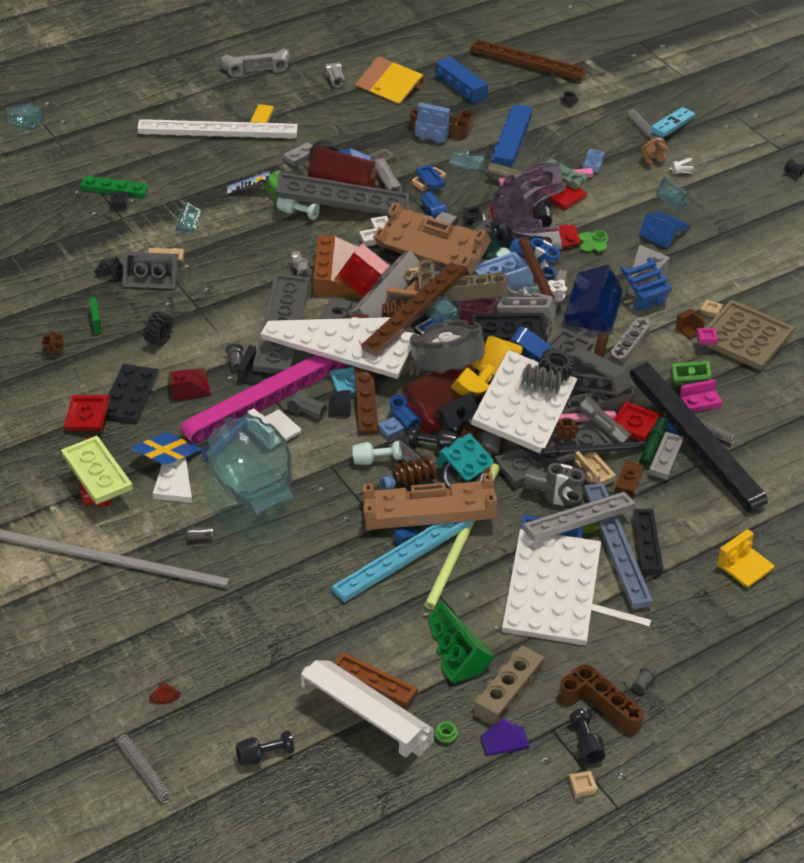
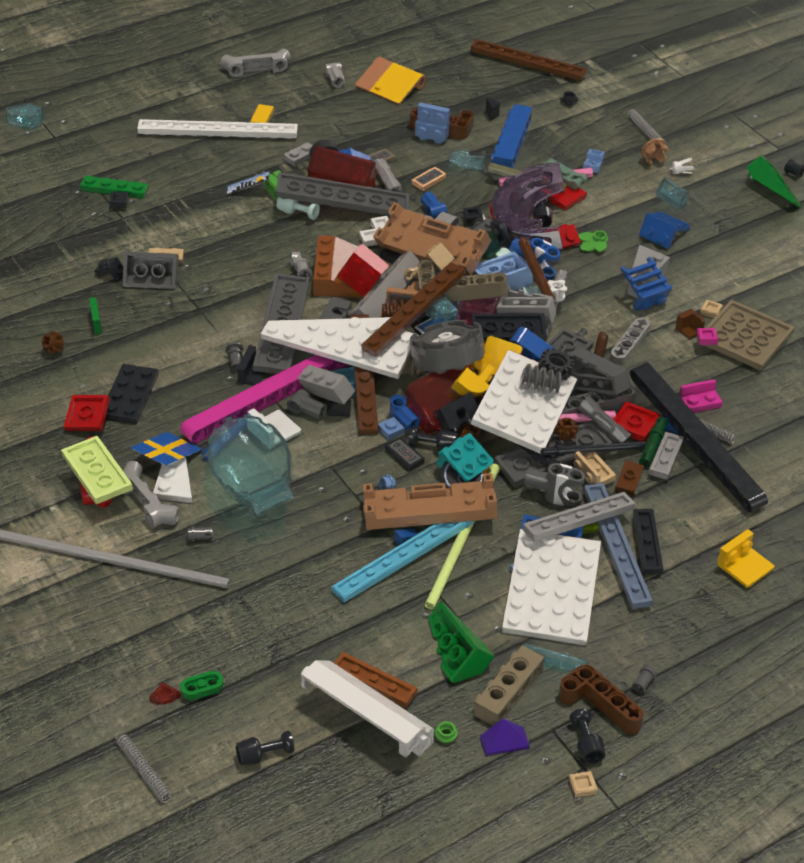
(154, 511): none -> light grey plate
(158, 328): black tyre -> none
(188, 218): clear light blue slope -> none
(189, 384): dark red slope -> none
(201, 685): none -> green plate
(326, 384): none -> light grey brick
(364, 453): light aqua piece -> none
(413, 470): reddish brown piece -> none
(430, 177): blue tile -> none
(439, 255): none -> tan slope
(461, 79): blue brick -> none
(490, 443): dark grey head -> none
(492, 108): none -> black slope
(555, 656): none -> clear light blue pin
(594, 300): clear blue windscreen -> none
(622, 615): white sticker -> none
(672, 122): medium azure tile -> none
(689, 373): bright green brick -> none
(768, 176): none -> green wedge

